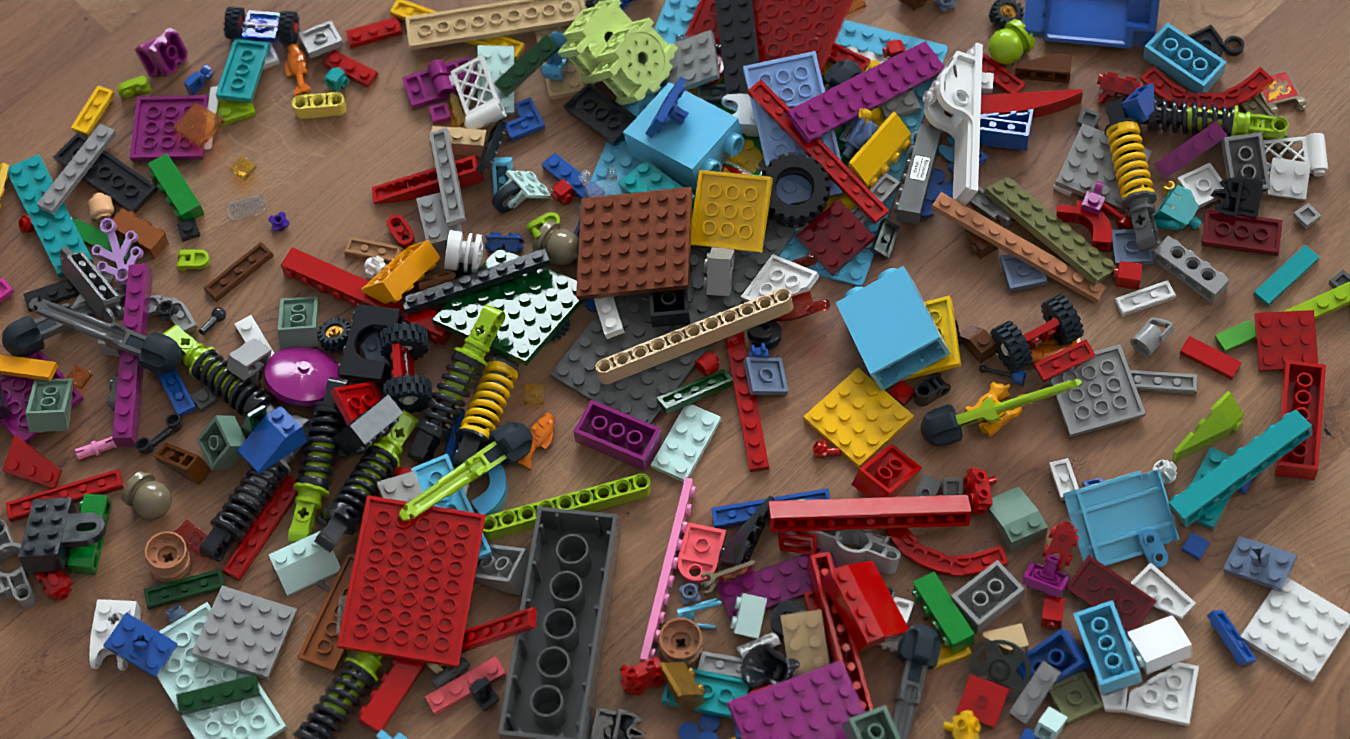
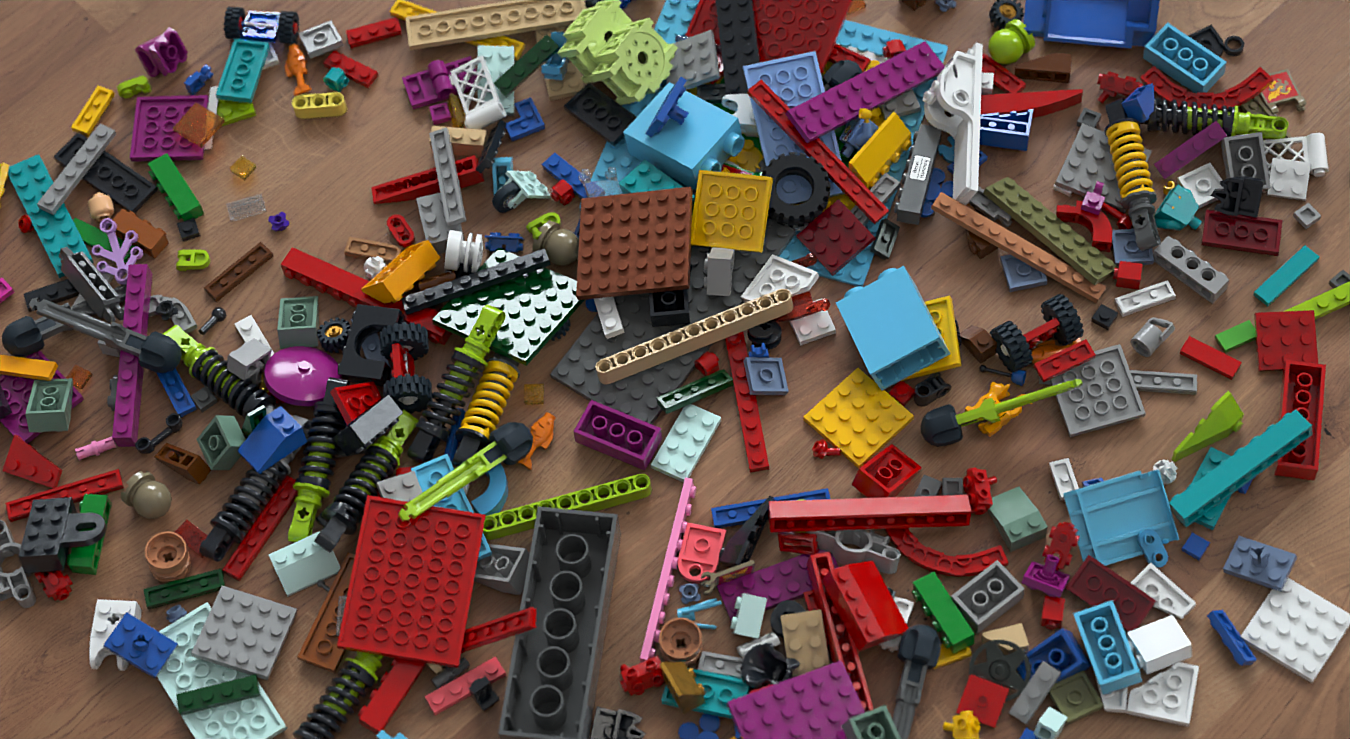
(813, 327): none -> white plate
(1104, 317): none -> black plate

